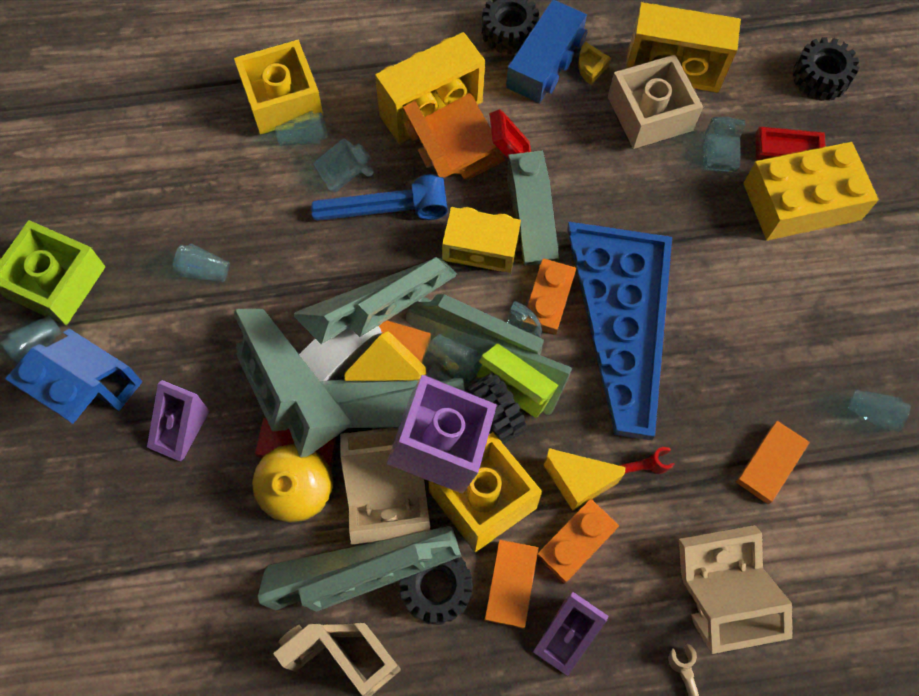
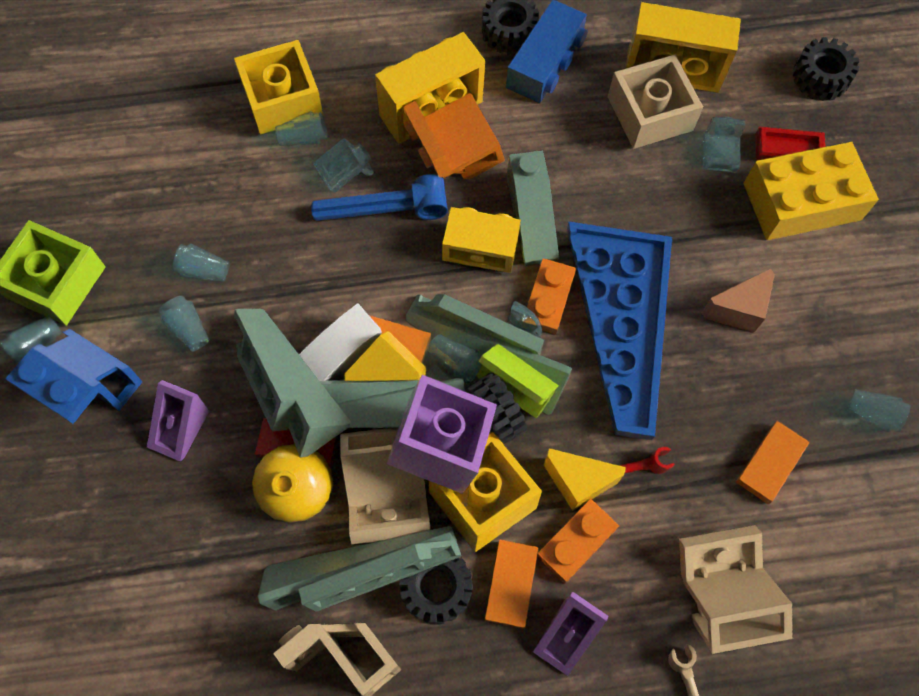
(184, 322): none -> clear light blue cone
(375, 302): sand green wedge -> none
(507, 135): red tile -> none
(592, 63): yellow tile -> none
(742, 305): none -> nougat slope

